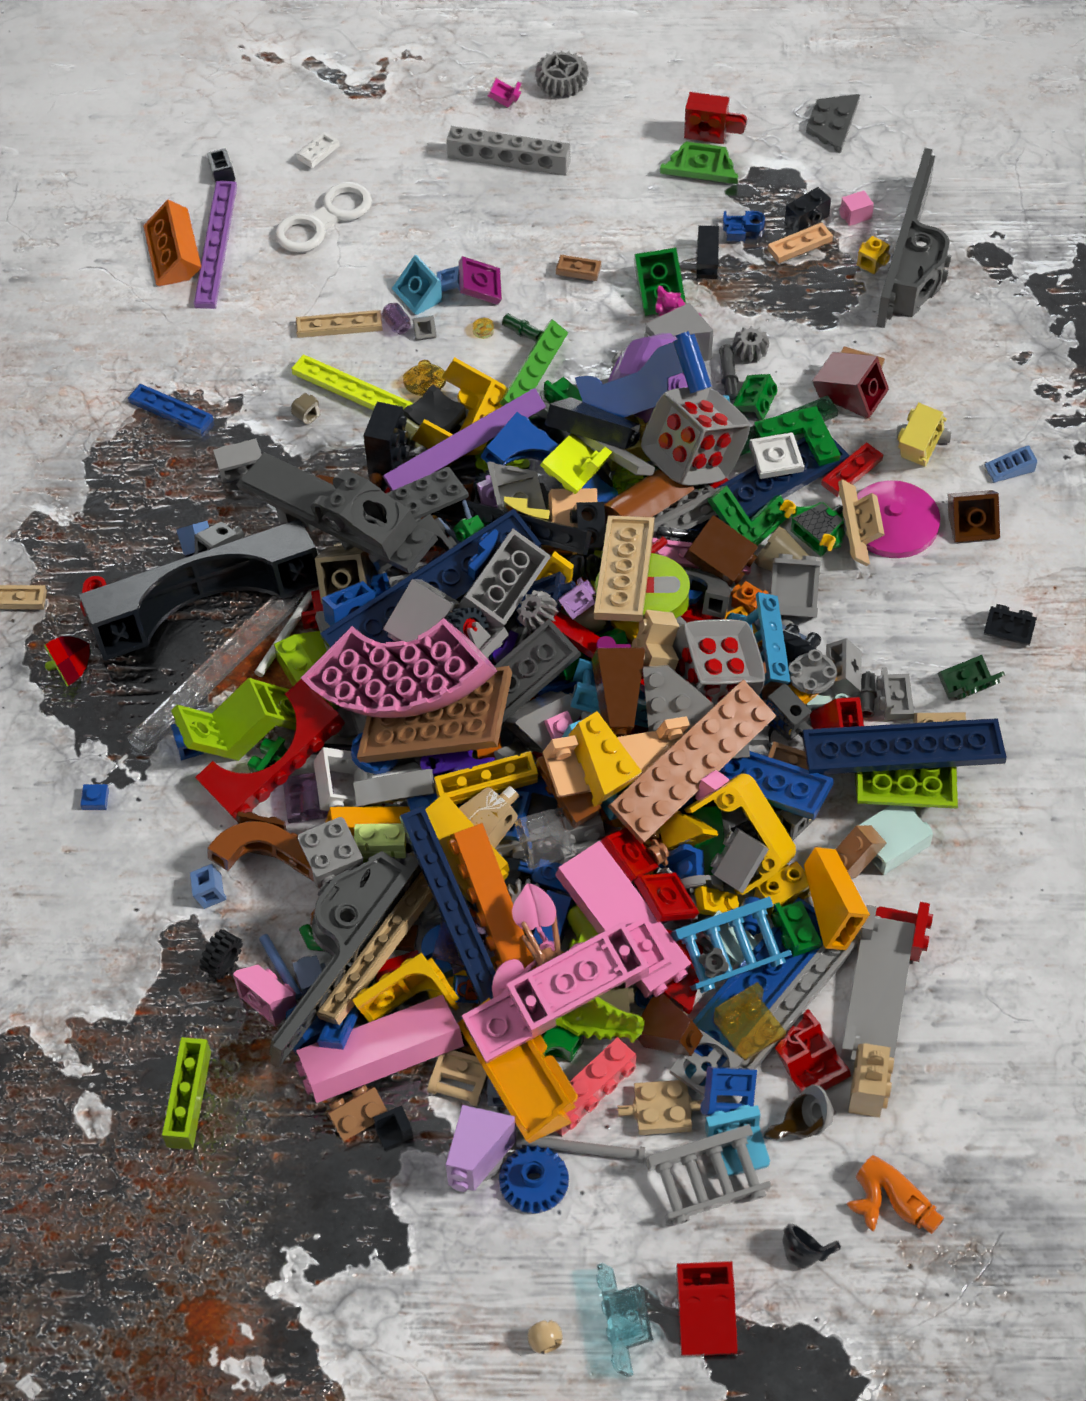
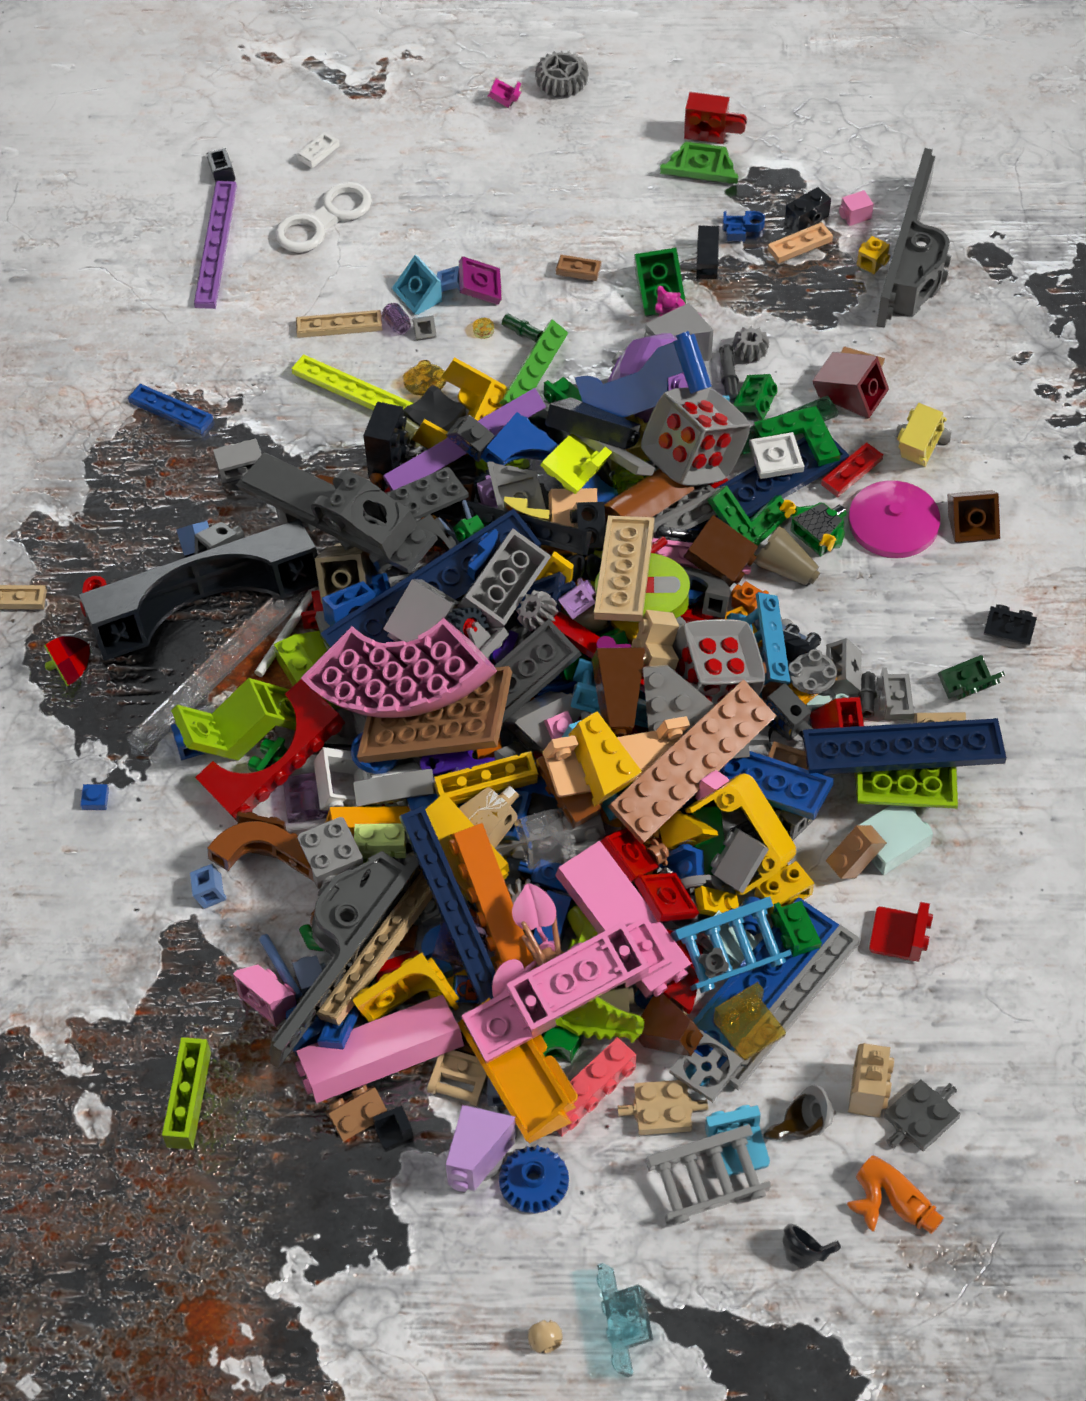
(172, 244): orange slope -> none
(220, 954): black tyre -> none
(305, 408): dark tan plate -> none
(470, 436): none -> dark grey torso
(508, 150): light grey brick -> none
(583, 1147): light grey bar -> none
(706, 1308): red slope -> none
(728, 1083): blue plate -> none
(796, 585): light grey panel -> none
(811, 1056): red slope -> none
(832, 119): dark grey wing -> none
(834, 898): light orange slope -> none
(861, 519): tan bracket -> none
(878, 984): light grey bracket -> none
(921, 1115): none -> dark grey plate
(1023, 456): medium blue slope -> none

